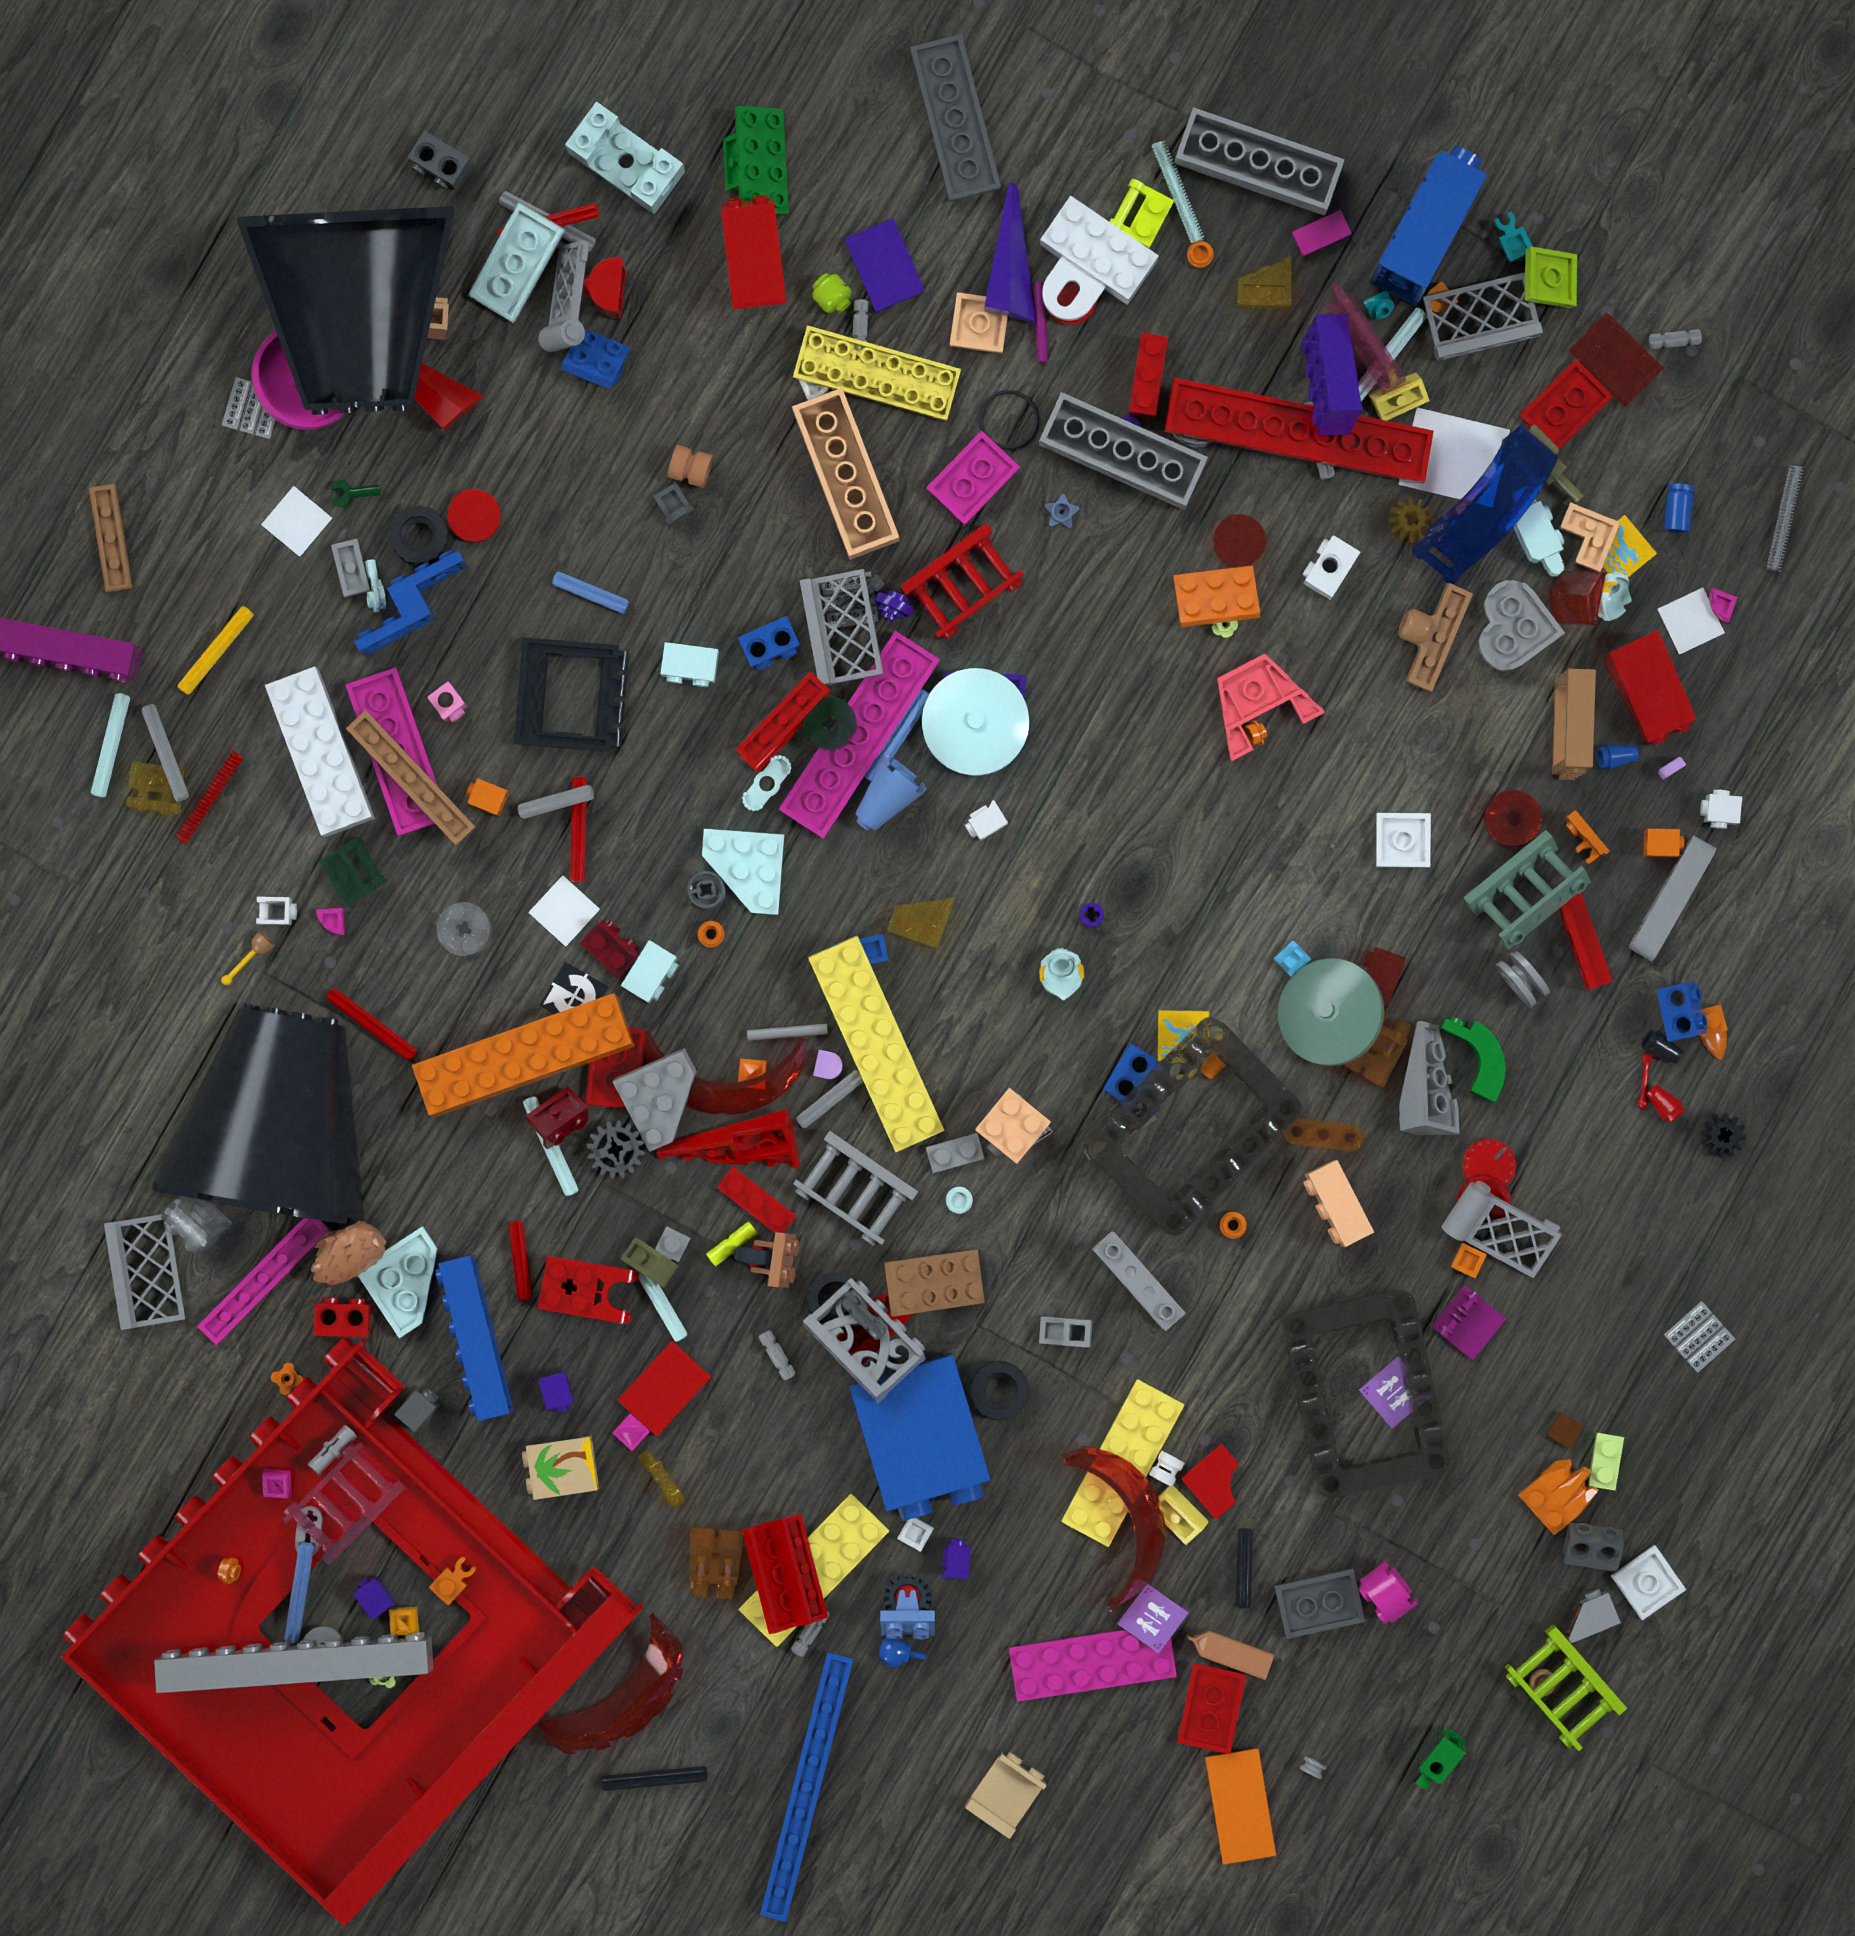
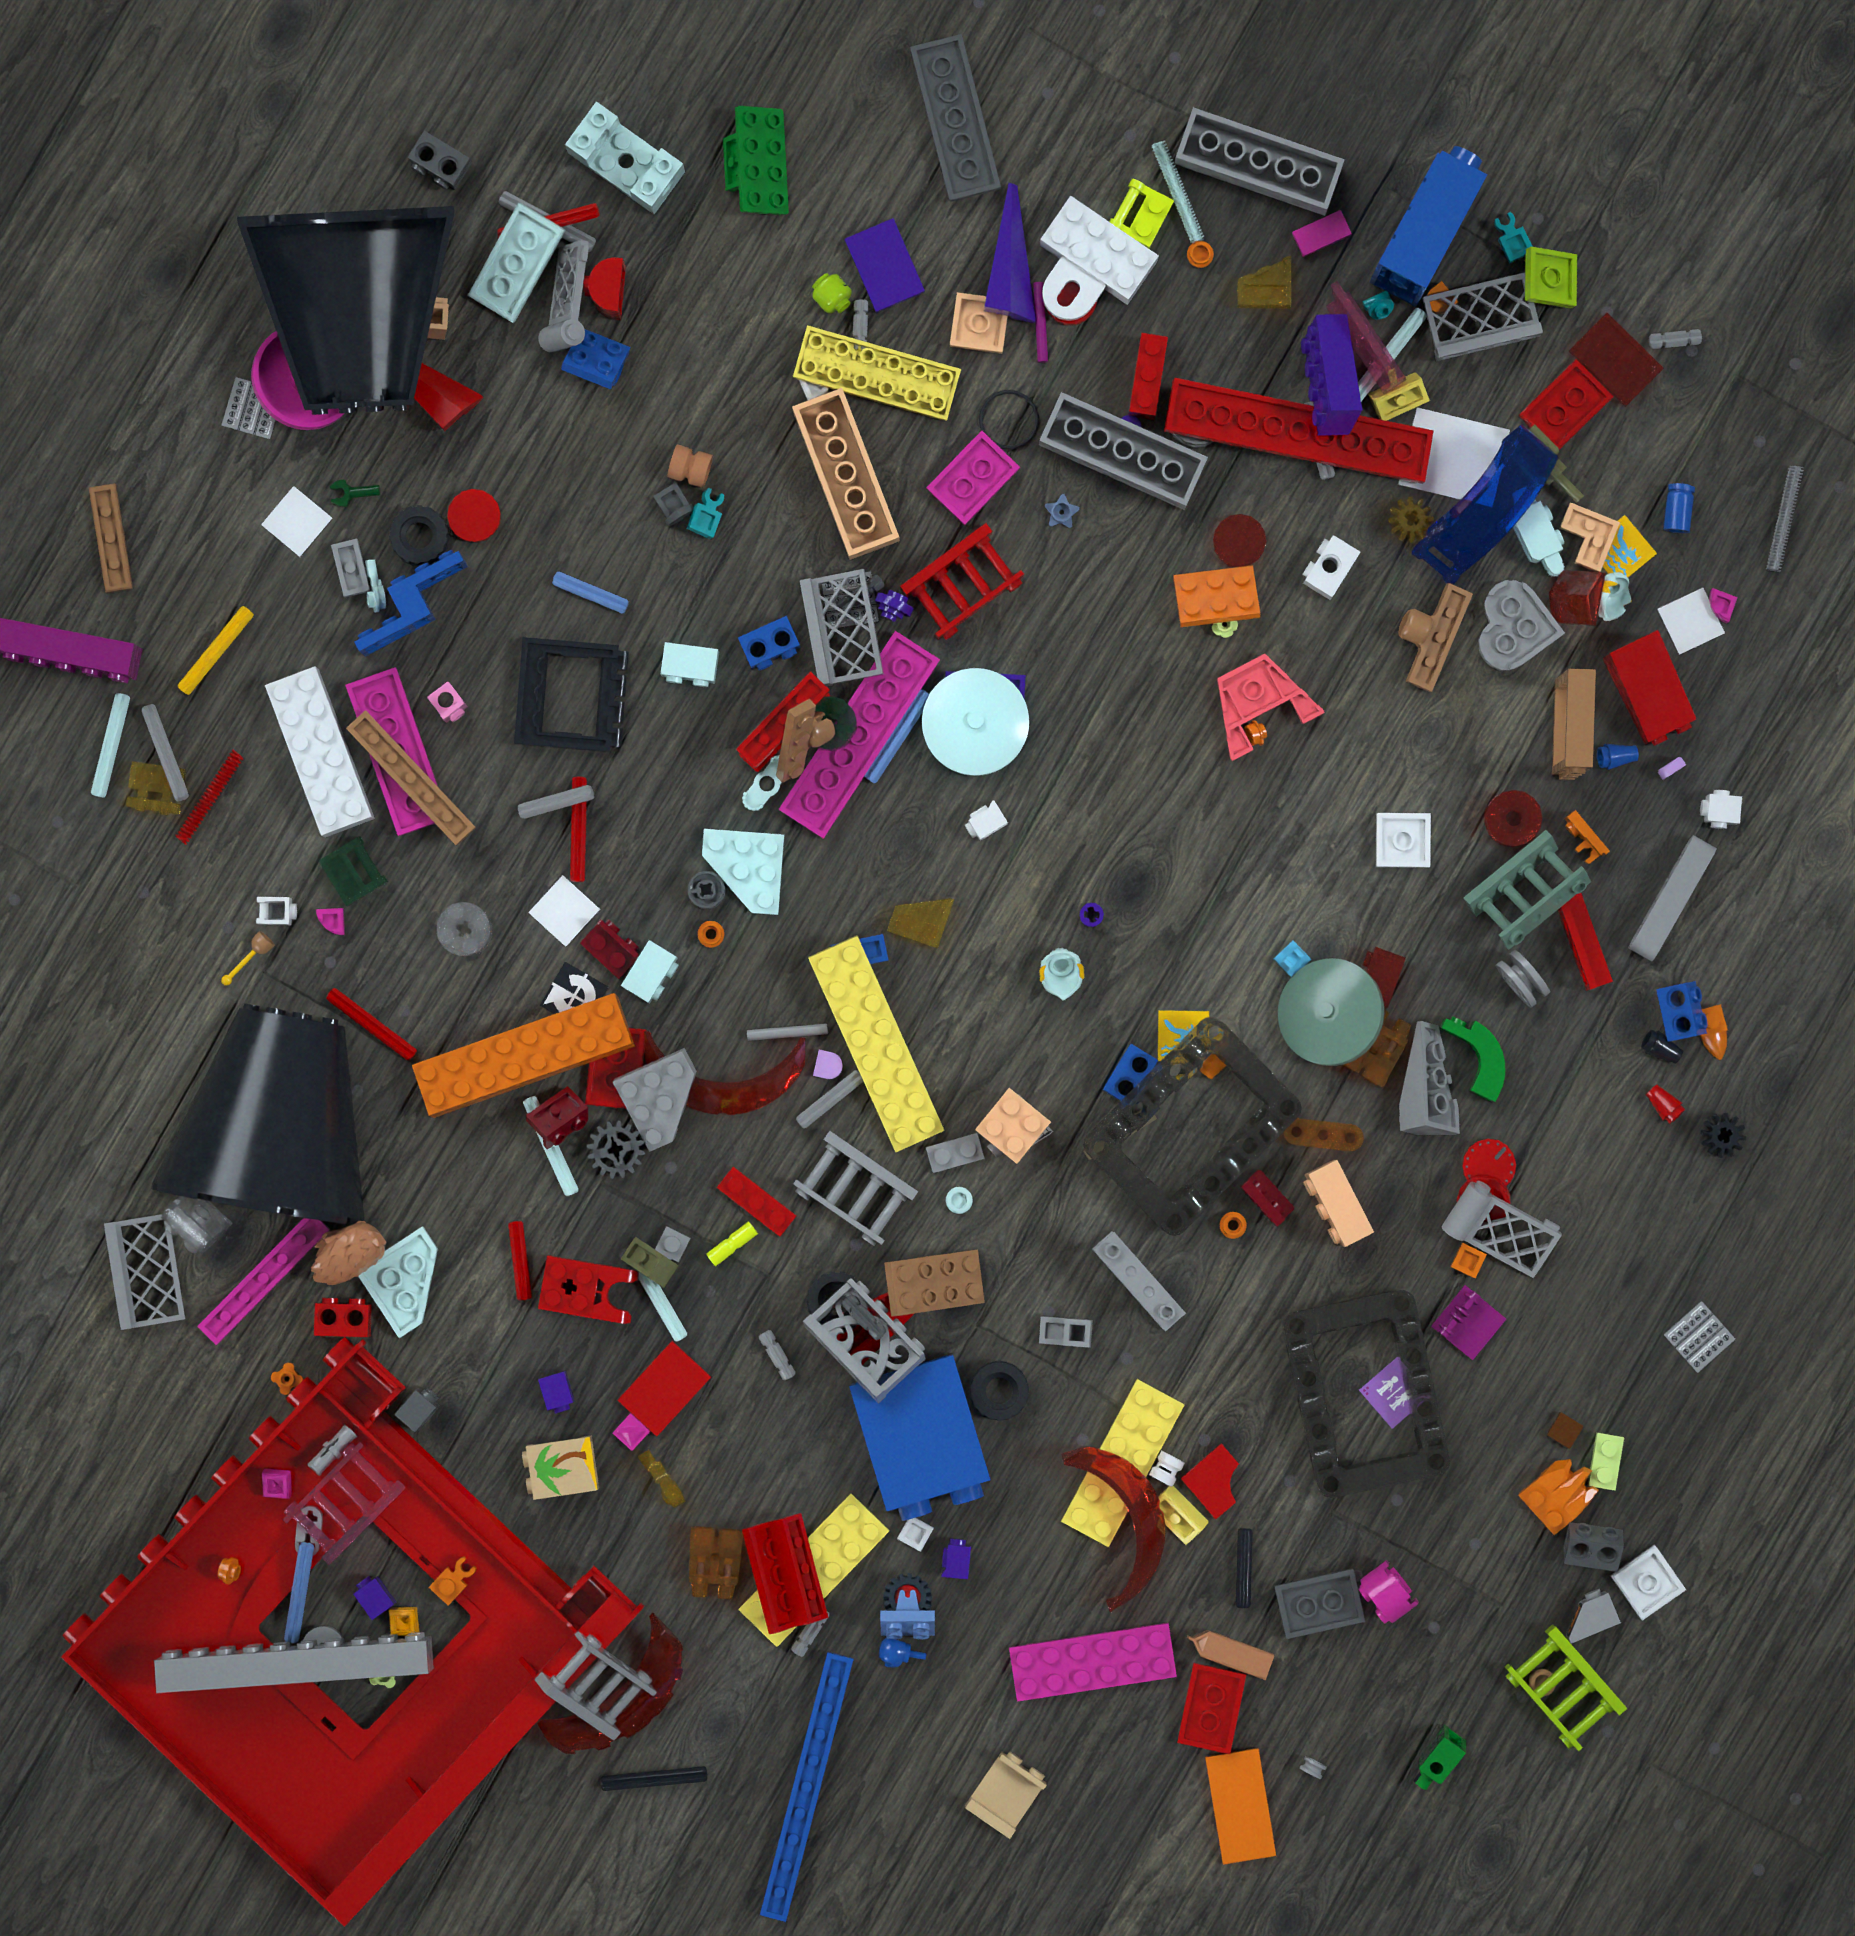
(475, 1338): blue brick -> none
(487, 797): orange brick -> none
(589, 1709): none -> light grey fence
(704, 517): none -> teal plate
(751, 1068): orange tile -> none
(753, 252): red slope -> none
(759, 1139): red wedge -> none
(780, 1259): nougat plate -> none
(801, 732): none -> medium nougat plate
(888, 794): medium blue cone -> none
(1153, 1618): medium lavender sticker -> none
(1267, 1197): none -> dark red bracket
(1642, 1102): red hinge -> none
(1663, 843): orange brick -> none

